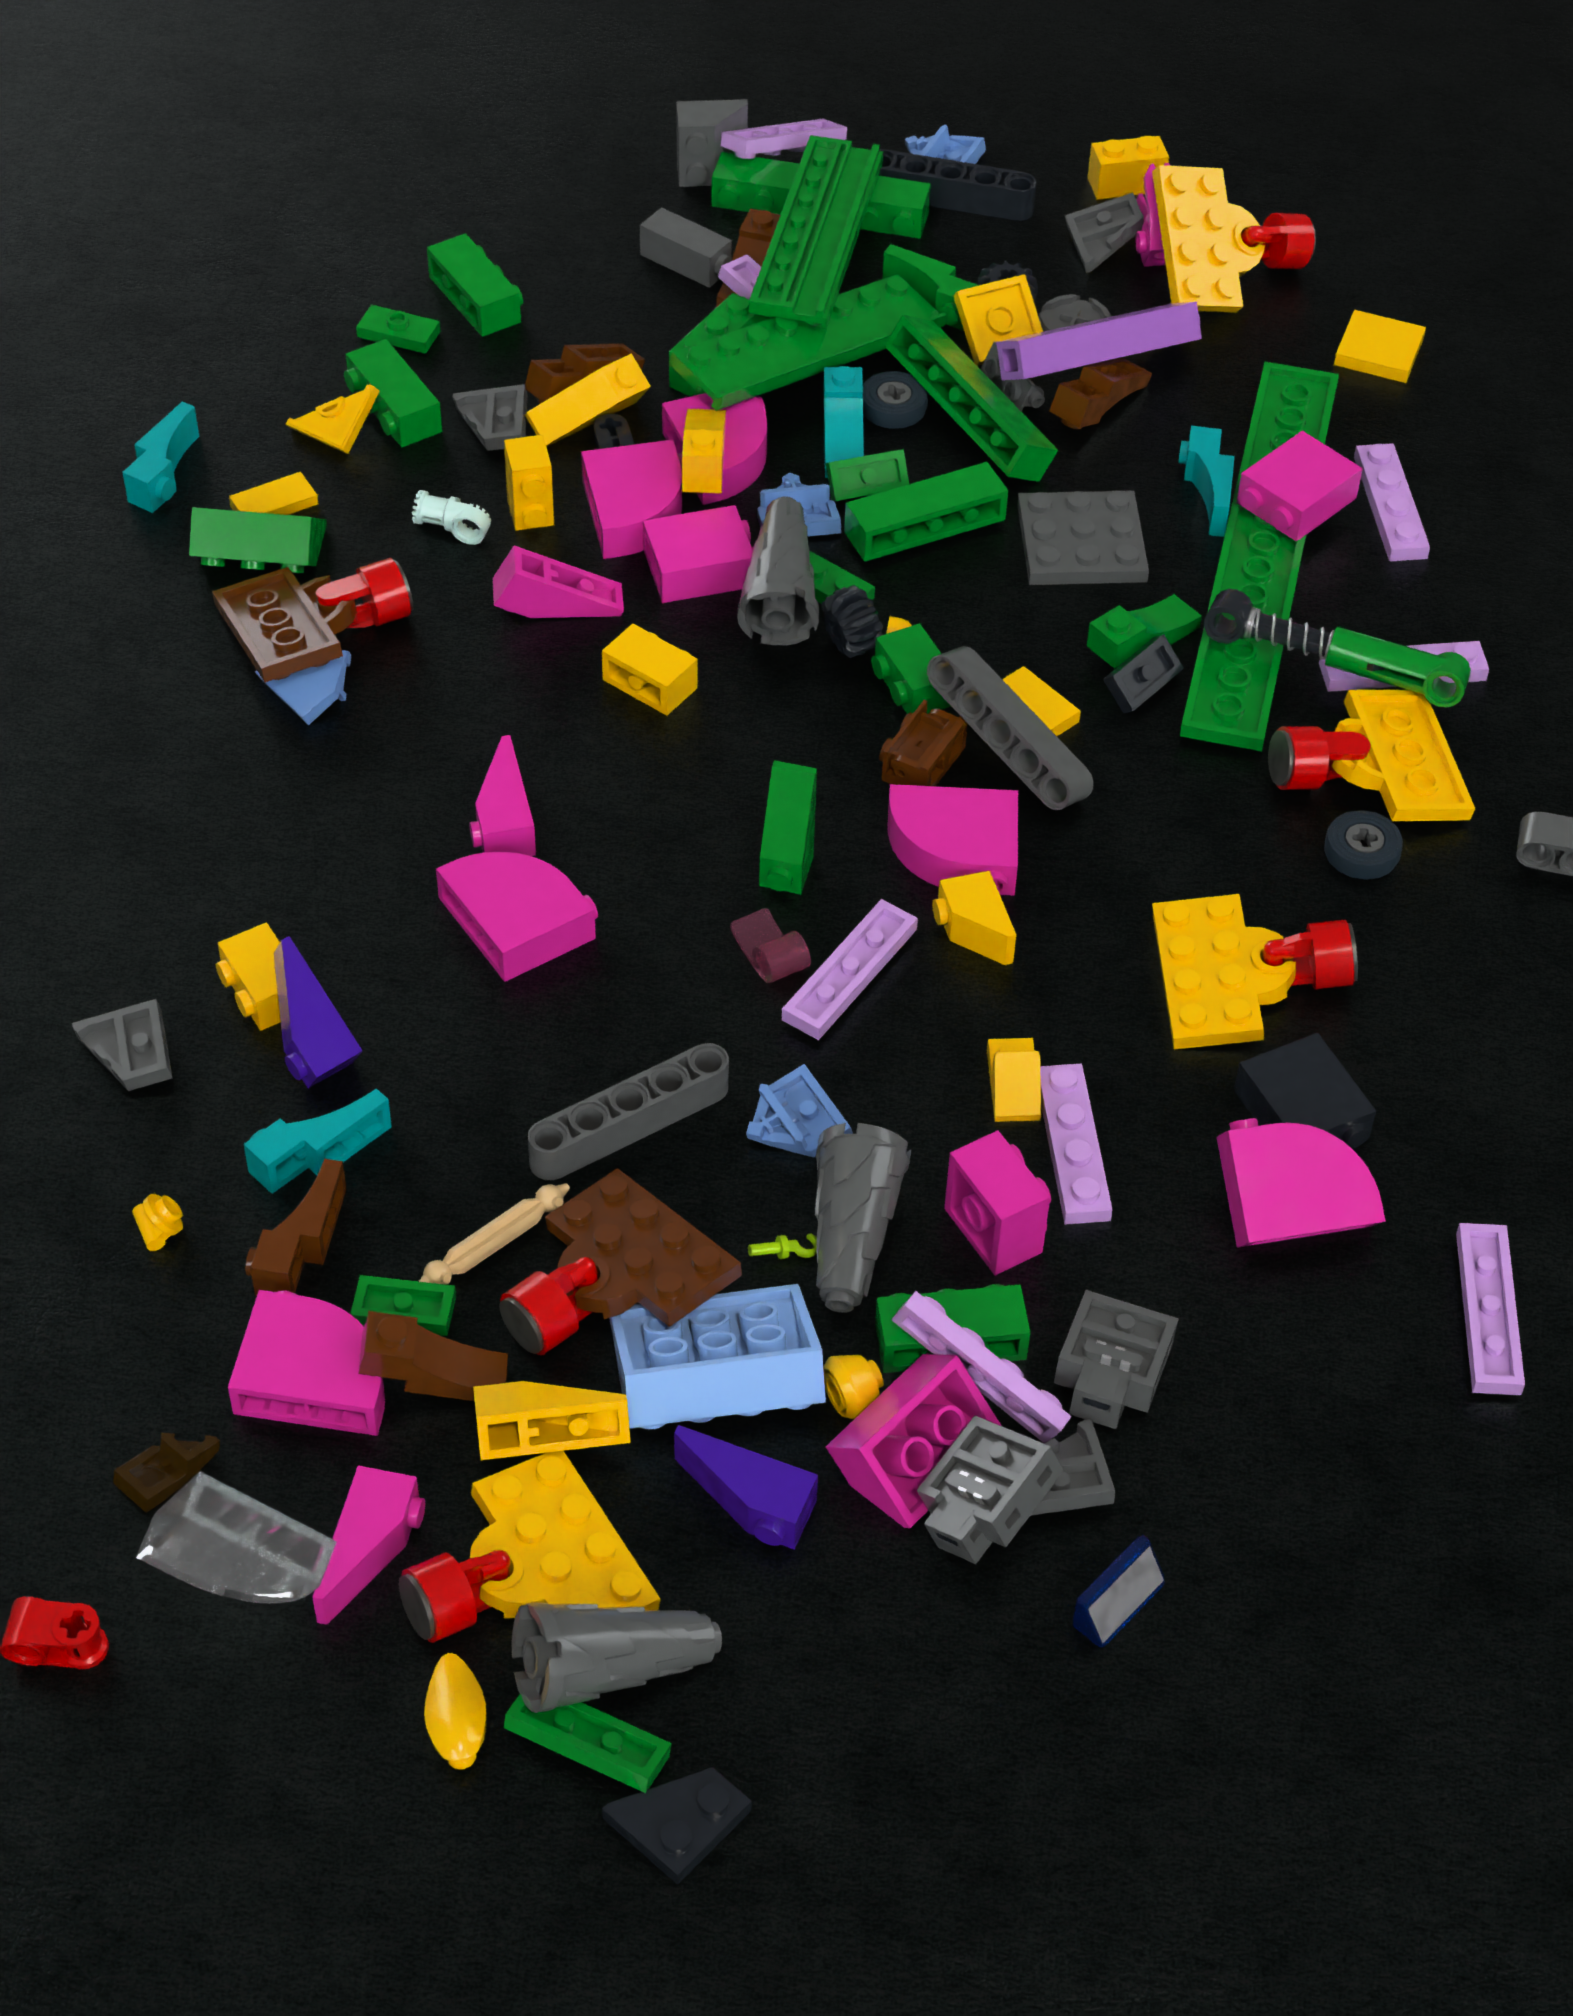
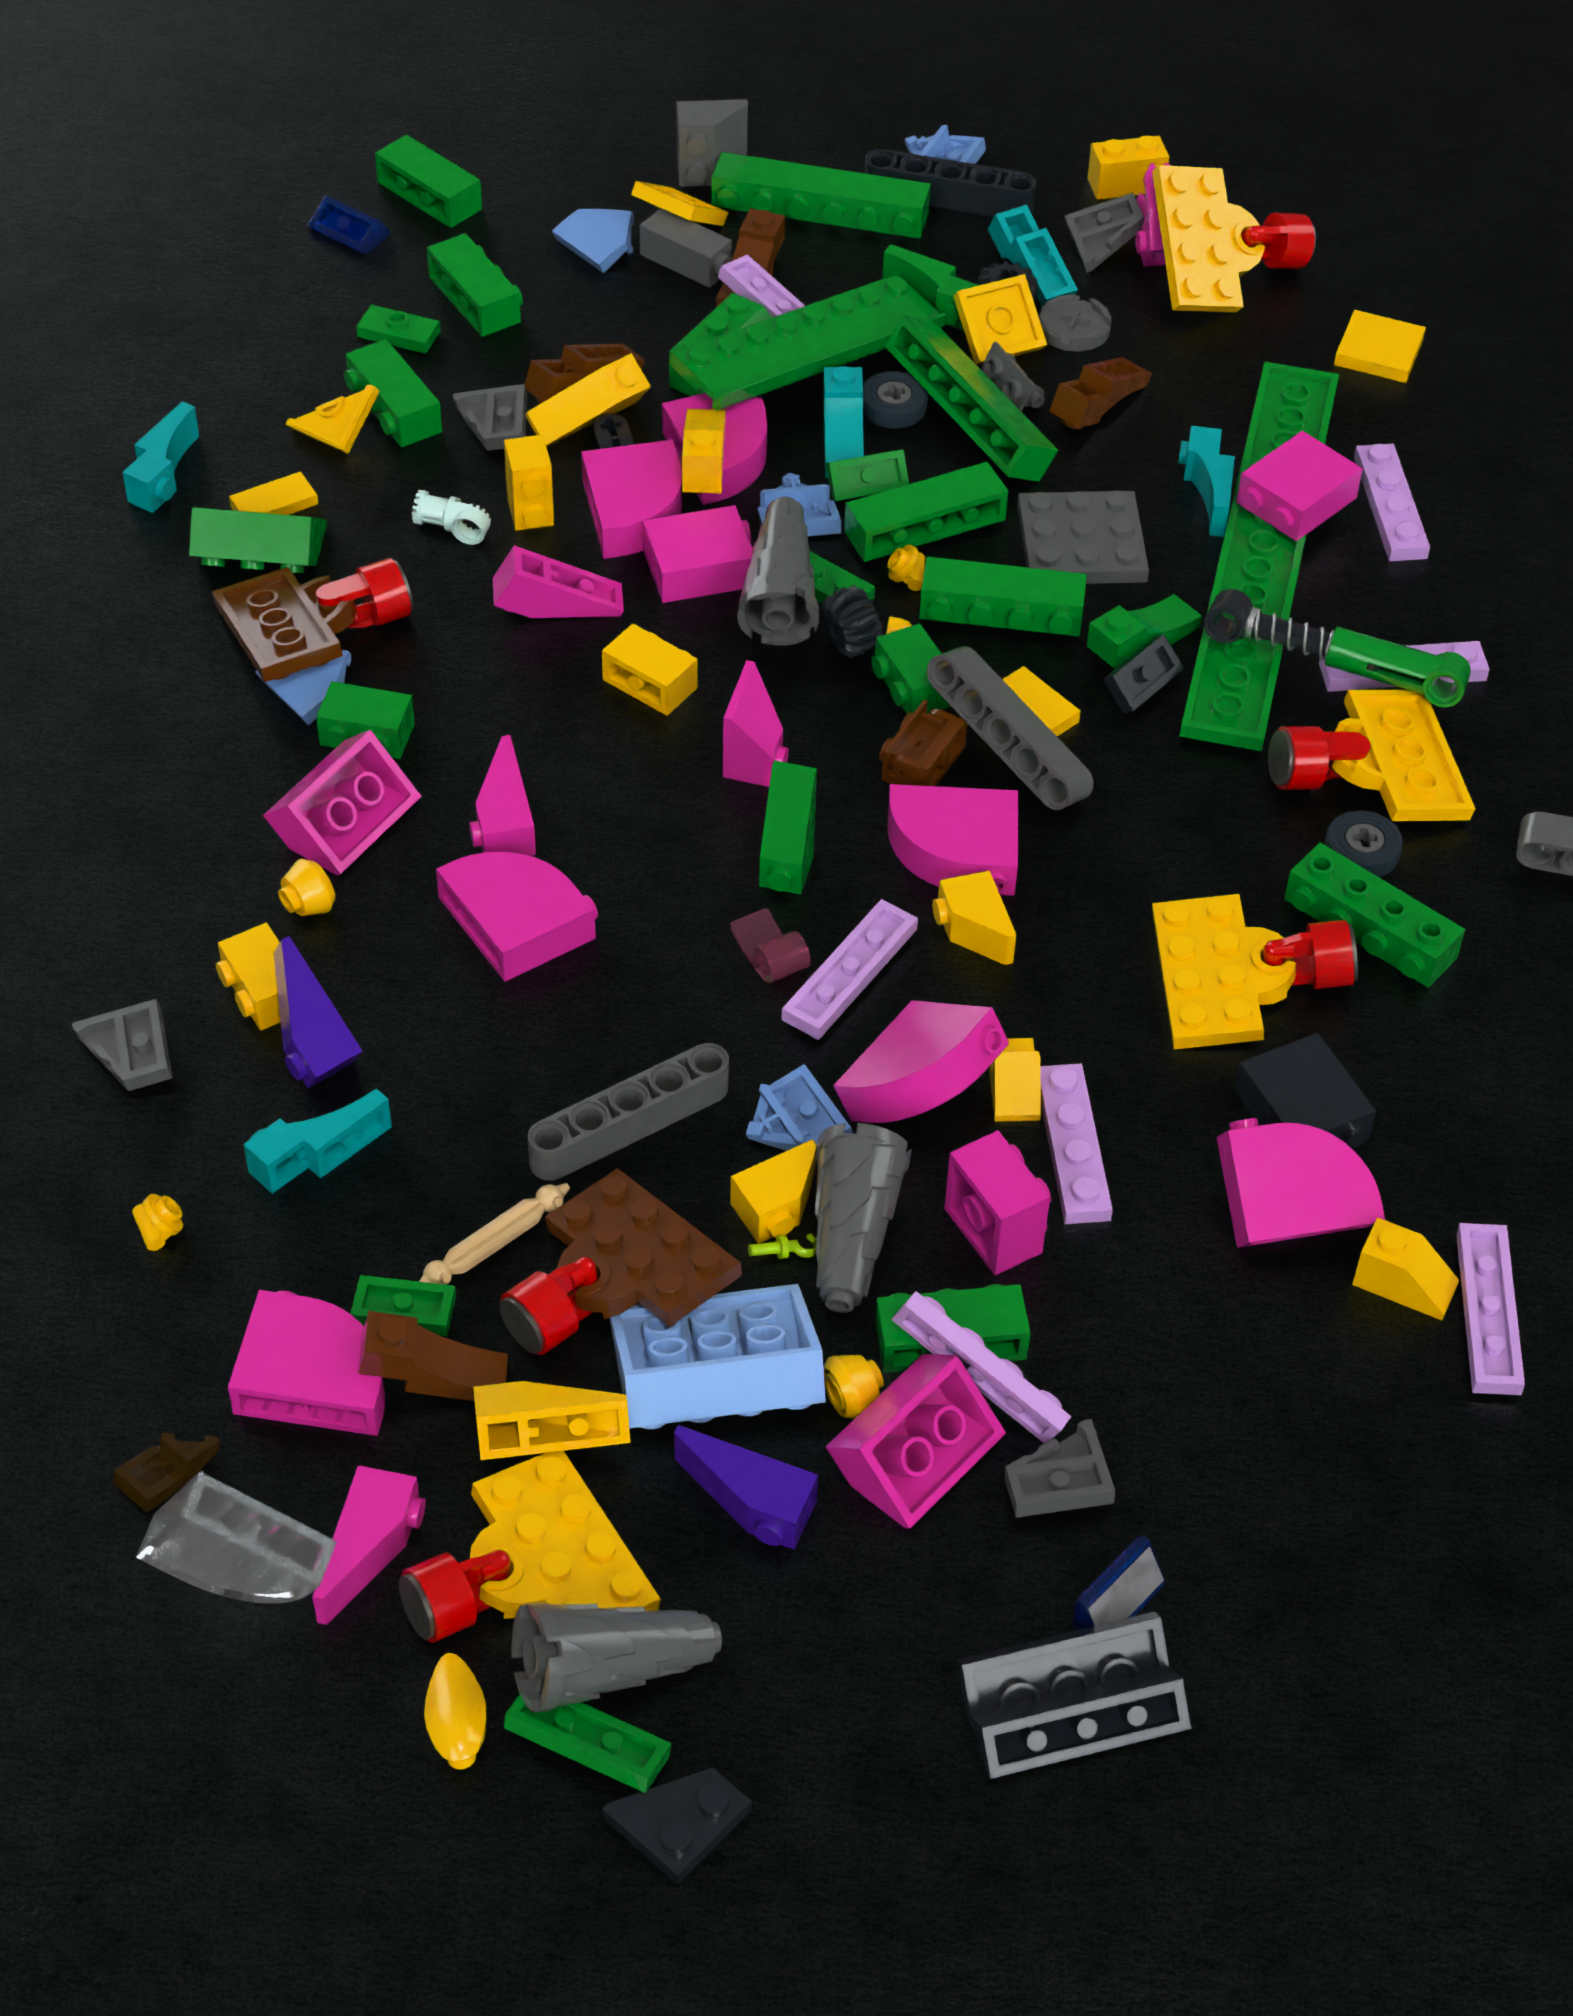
(51, 1632): red piece -> none
(301, 1236): reddish brown slope -> none
(306, 889): none -> yellow cone
(343, 803): none -> dark pink slope
(348, 225): none -> clear blue slope
(356, 709): none -> green brick
(428, 181): none -> green brick
(597, 235): none -> medium blue slope
(679, 203): none -> yellow tile
(751, 731): none -> dark pink slope
(774, 138): lavender plate -> none
(775, 1192): none -> yellow slope
(816, 231): green plate -> none
(907, 566): none -> yellow plate
(921, 1061): none -> dark pink brick
(986, 1488): dark grey piece -> none
(1002, 596): none -> green brick
(1022, 242): none -> teal slope
(1072, 1695): none -> black slope
(1098, 340): medium lavender brick -> none
(1113, 1357): dark grey piece -> none
(1381, 915): none -> green brick
(1405, 1270): none -> yellow slope

